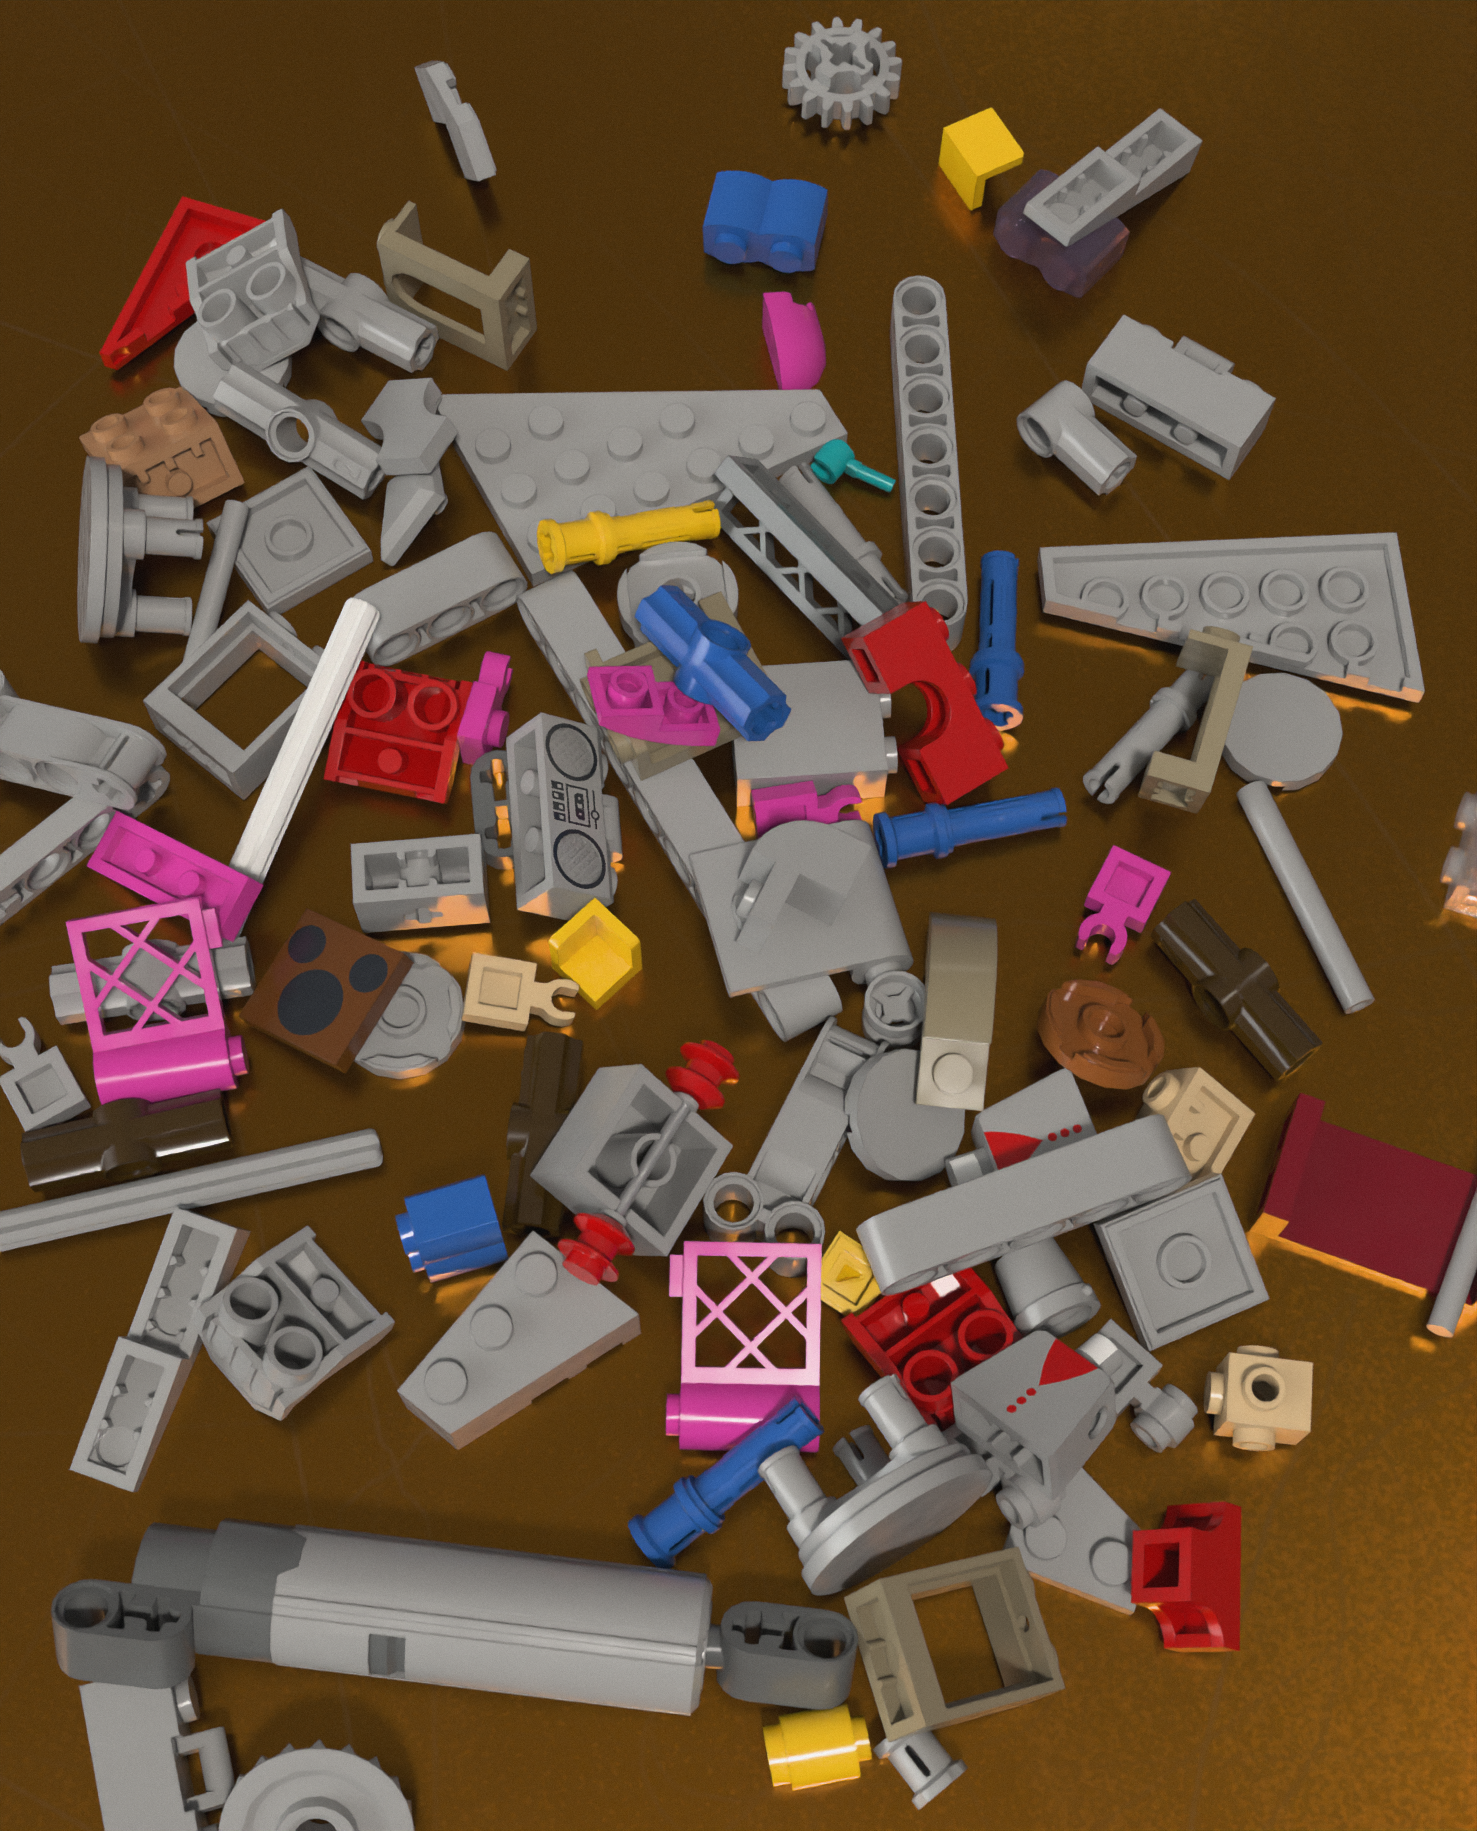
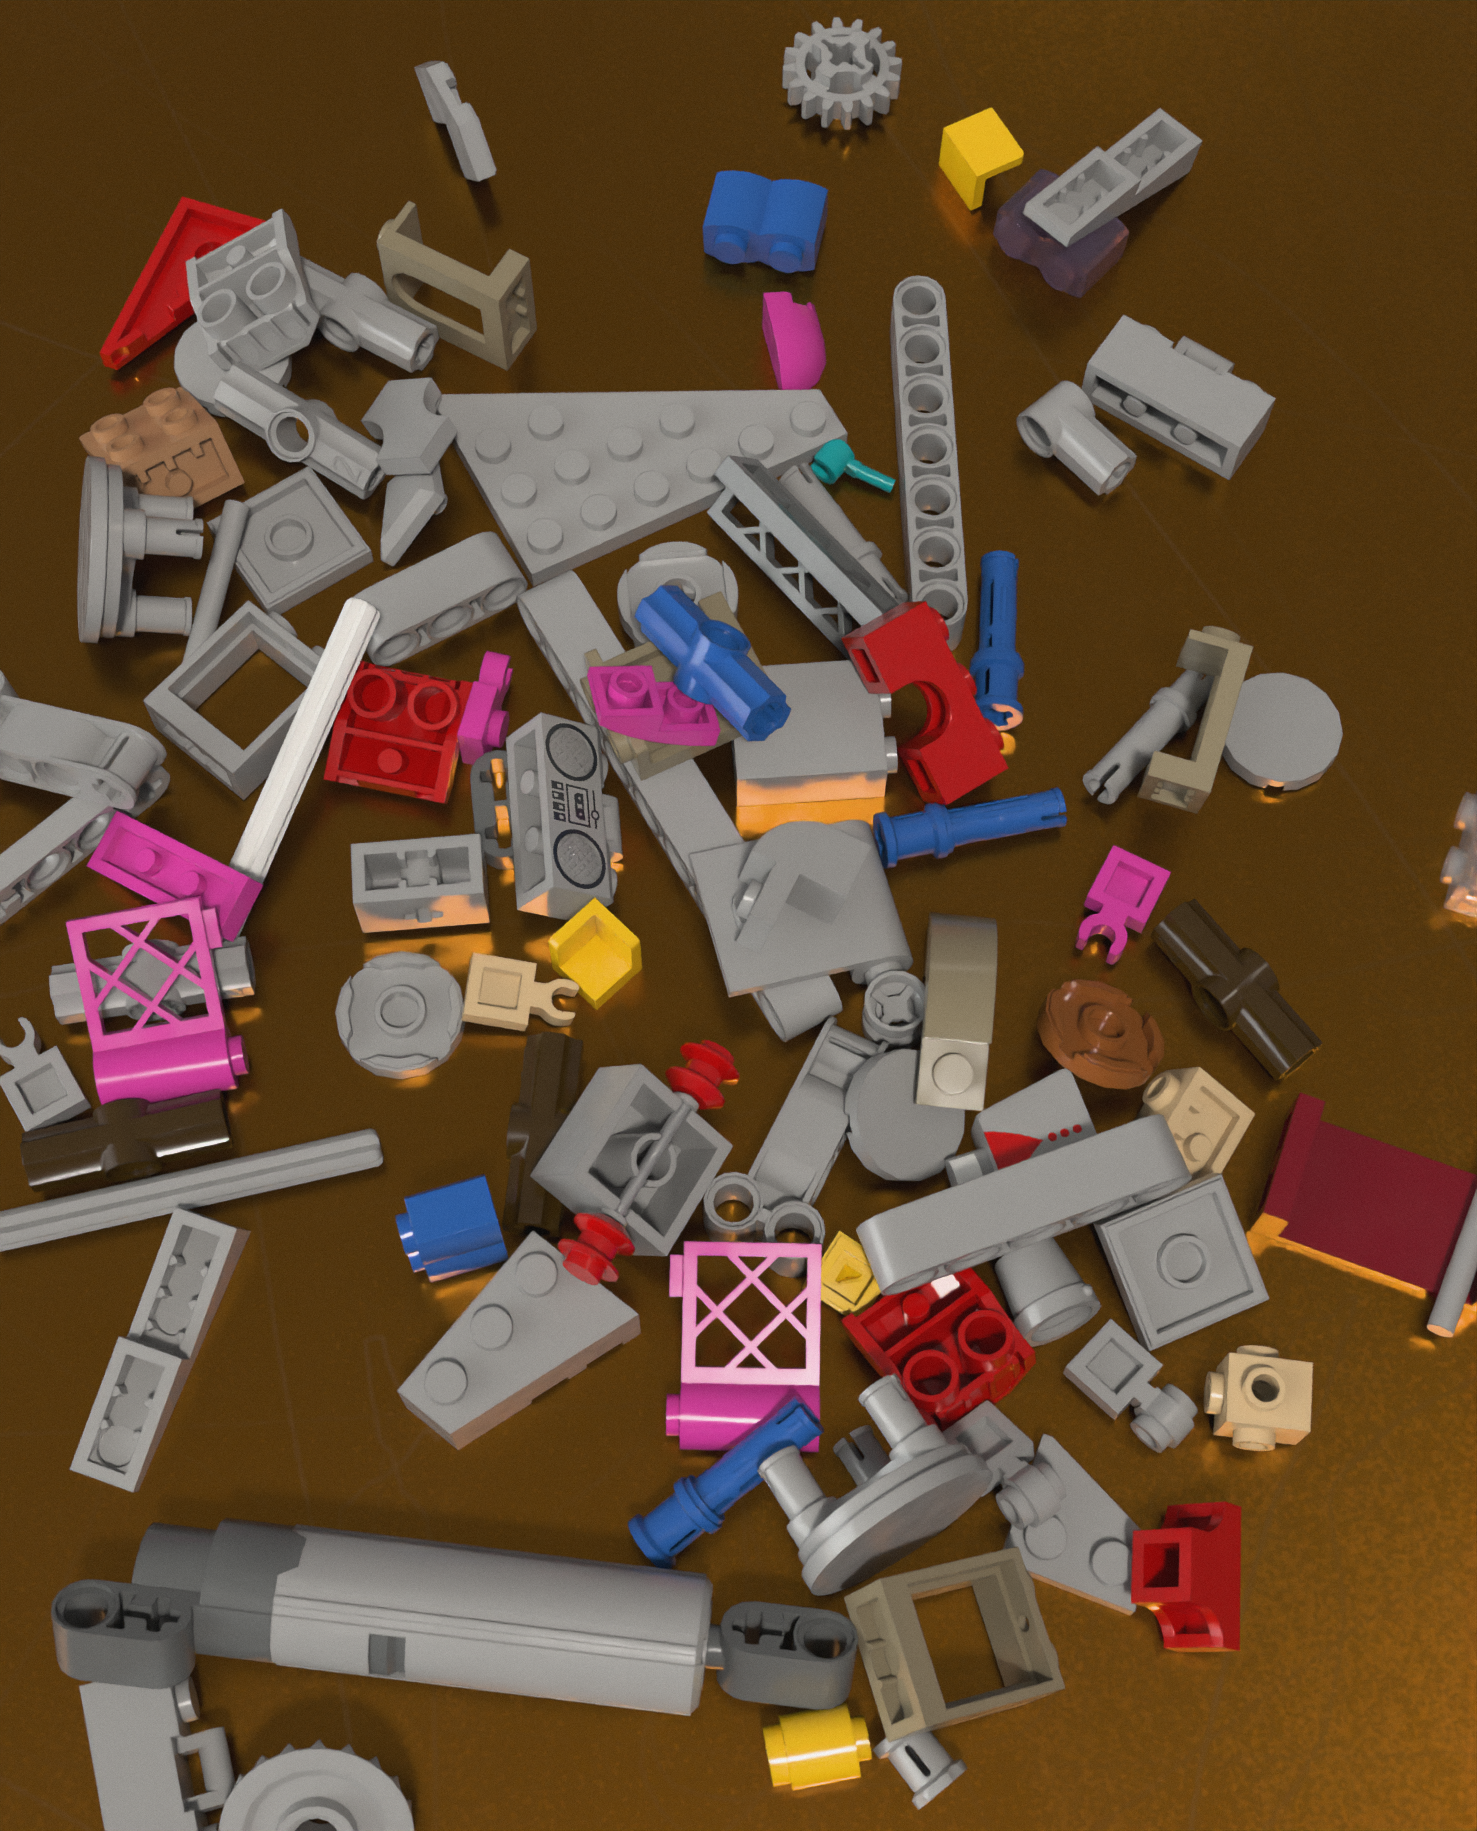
(288, 1325): light grey slope -> none
(326, 990): reddish brown tile -> none
(603, 537): yellow pin -> none
(800, 802): dark pink plate -> none
(1041, 1406): light grey torso -> none
(1302, 602): light grey wing -> none
(1305, 897): light grey piece -> none

